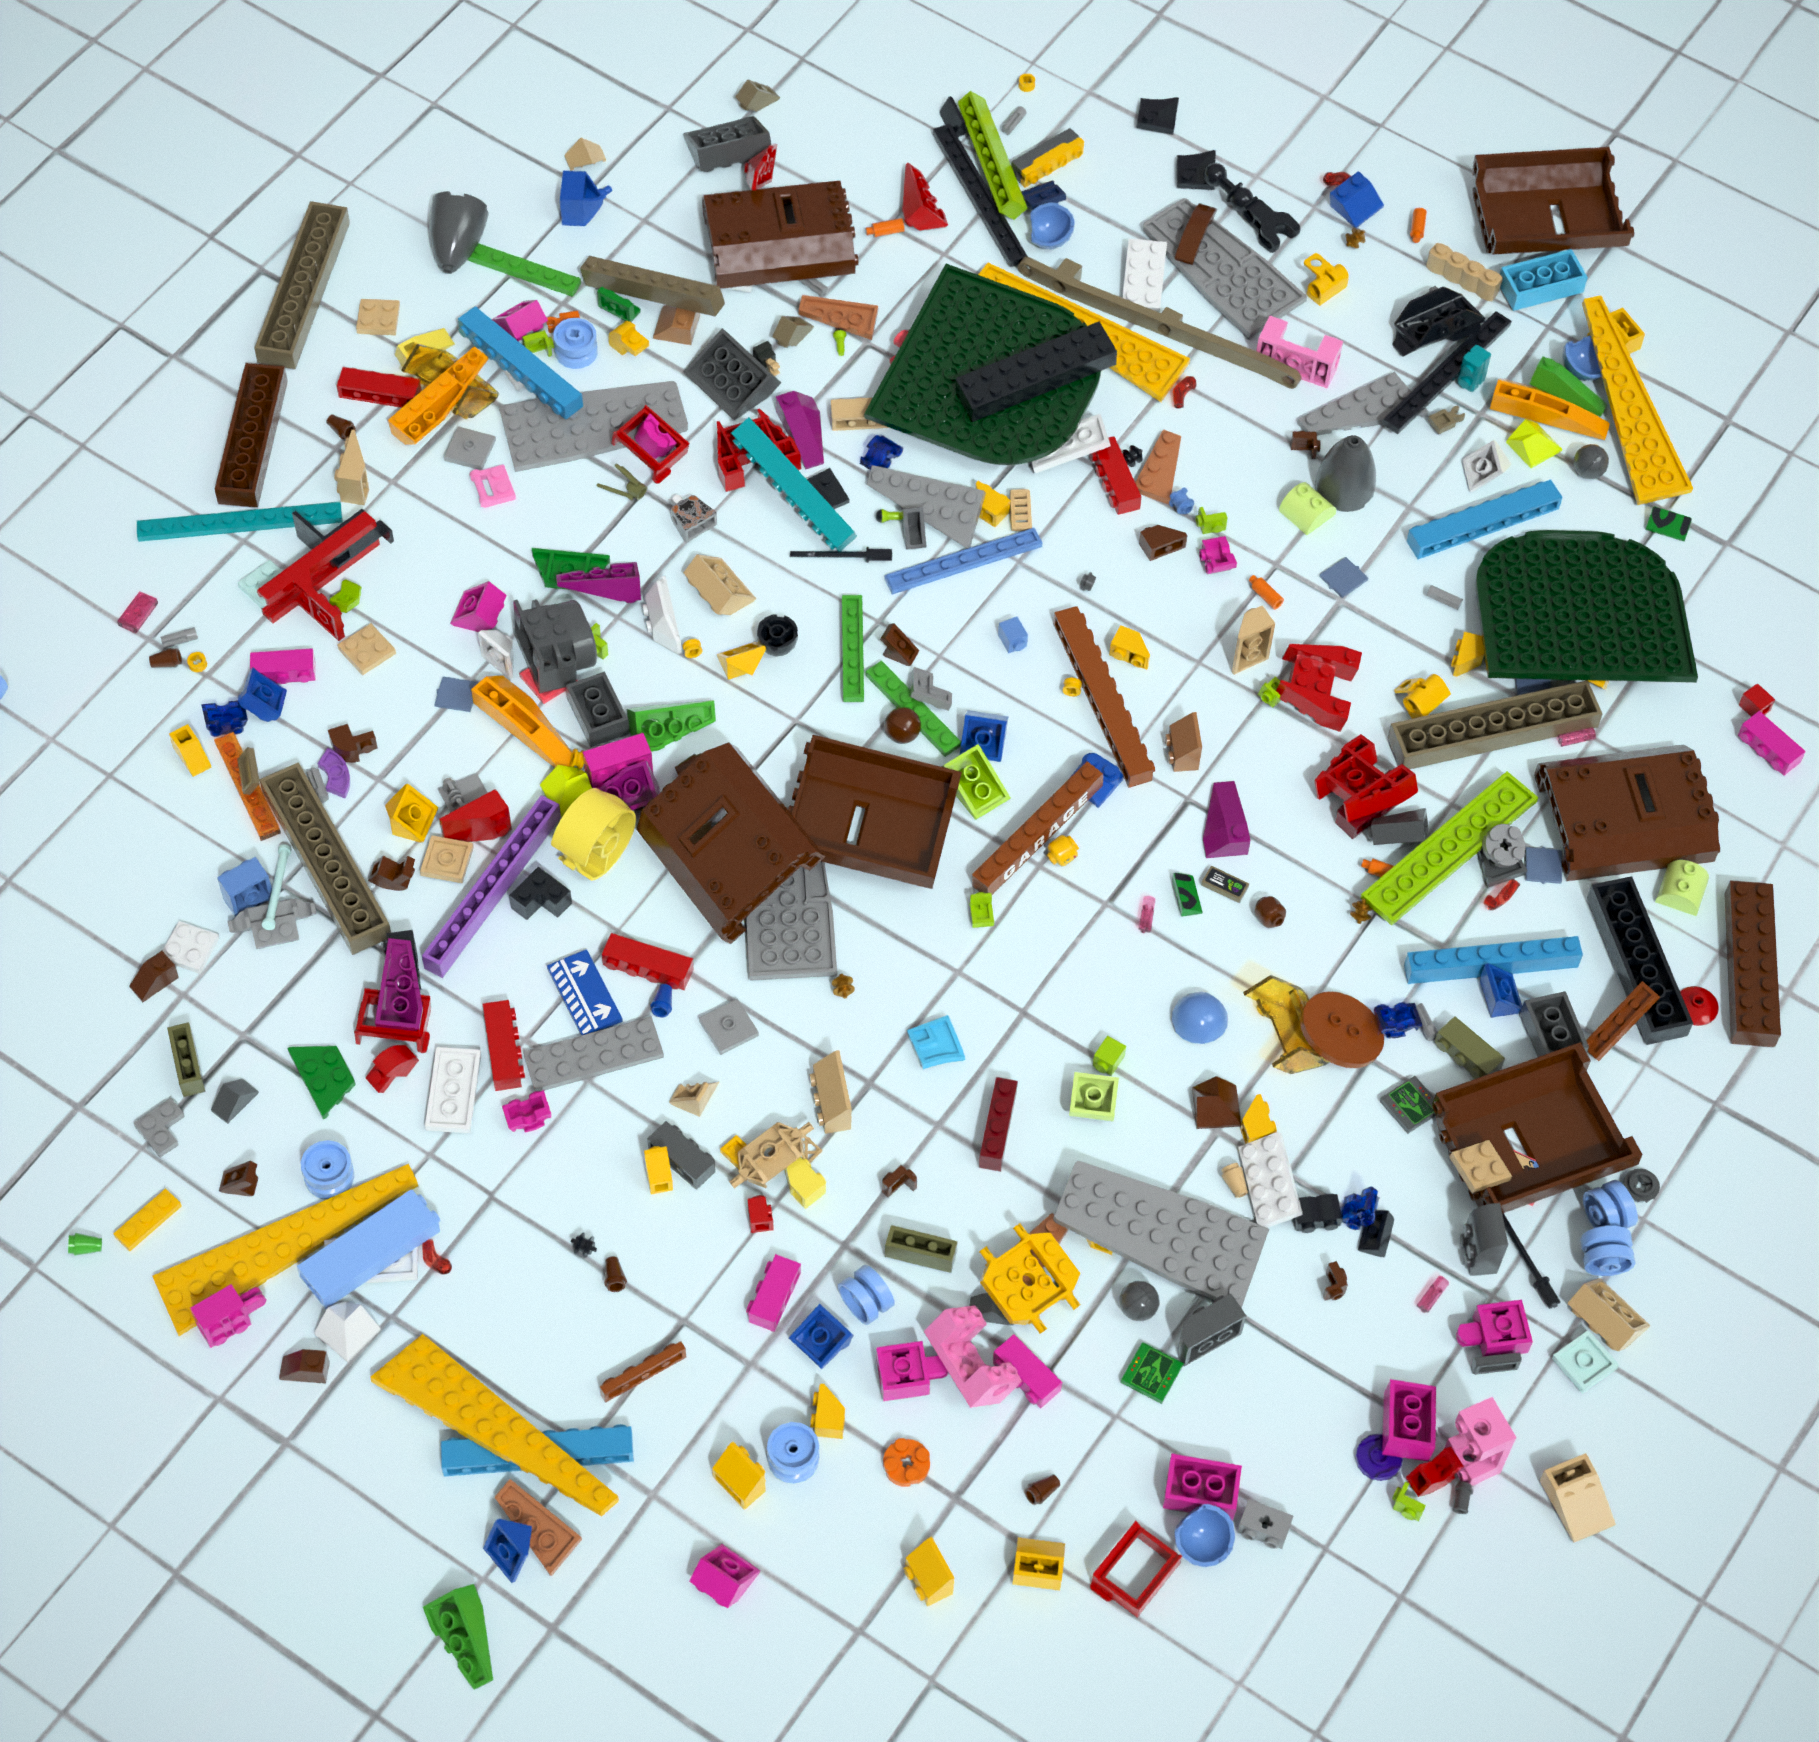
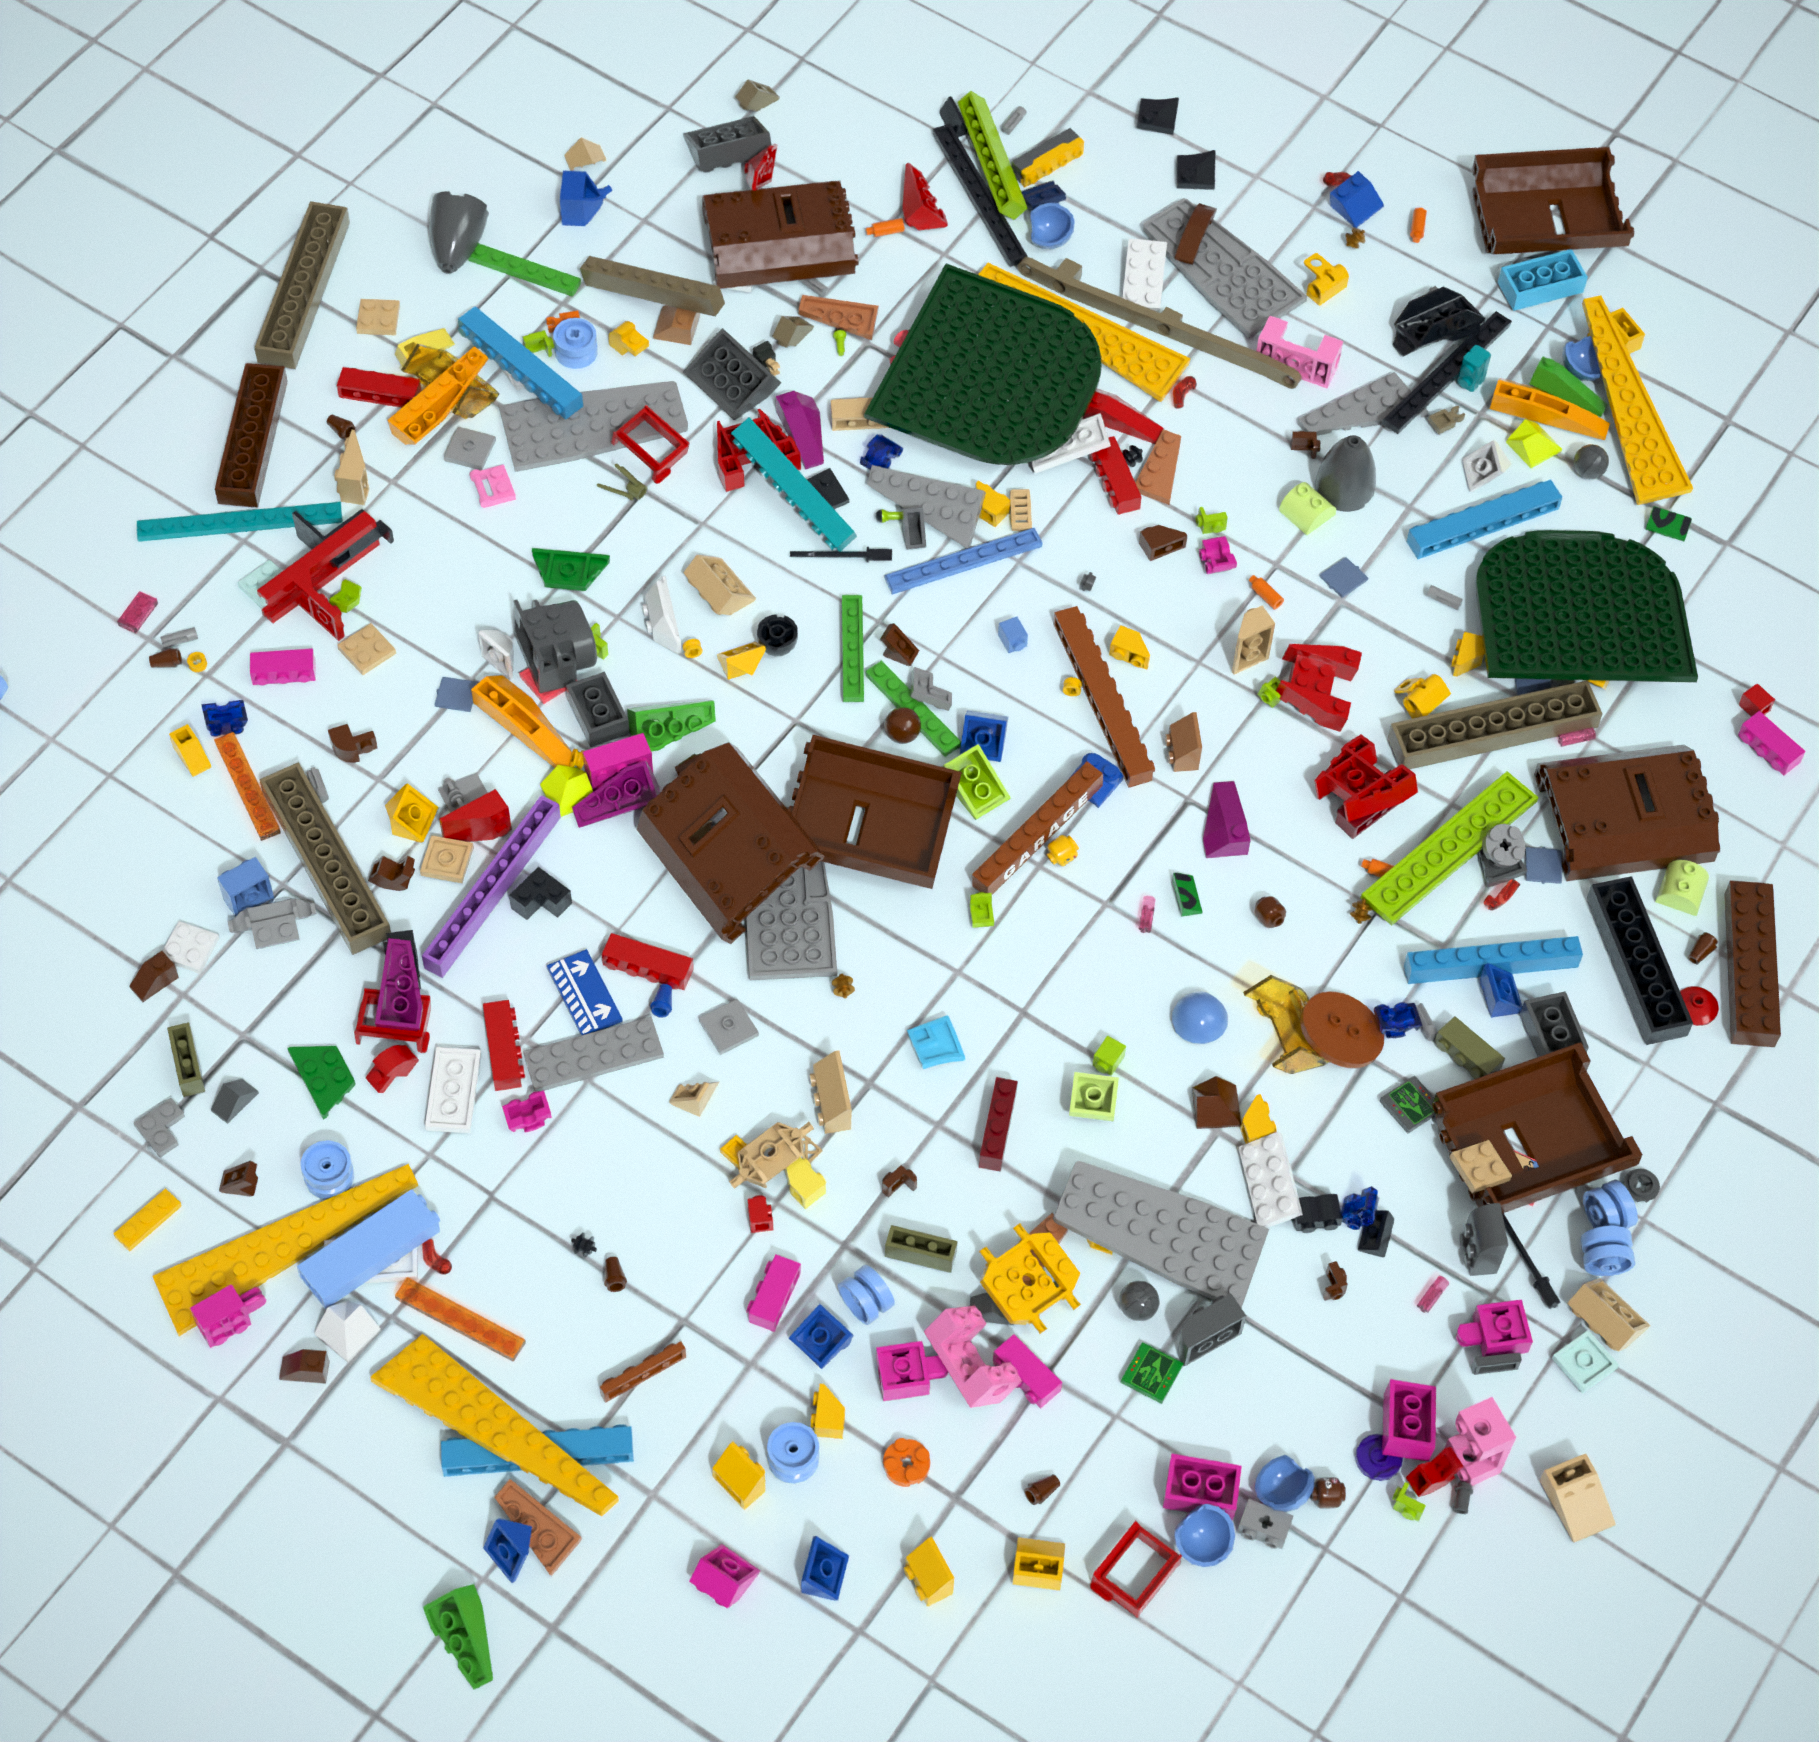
(84, 1244): bright green cone -> none
(248, 771): dark tan tile -> none
(262, 696): blue slope -> none
(269, 923): light aqua bar -> none
(337, 773): medium lavender tile -> none
(460, 1319): none -> clear orange plate
(479, 608): dark pink slope -> none
(522, 319): dark pink slope -> none
(594, 833): light yellow animal -> none
(617, 305): green bracket -> none
(617, 583): magenta wedge -> none
(652, 440): dark pink cylinder -> none
(658, 1170): yellow slope -> none
(683, 1154): dark grey brick -> none
(692, 516): light grey torso -> none
(824, 1570): none -> blue slope
(1027, 87): yellow bush -> none
(1035, 371): black brick -> none
(1123, 417): none -> red wedge
(1181, 501): medium blue brick -> none
(1225, 884): tile -> none
(1235, 1179): tan cone -> none
(1254, 210): black piece -> none
(1284, 1484): none -> medium blue cylinder
(1328, 1492): none -> reddish brown head
(1399, 828): dark grey slope -> none
(1465, 272): tan brick -> none
(1621, 1020): dark orange plate -> none
(1702, 948): none -> reddish brown cone

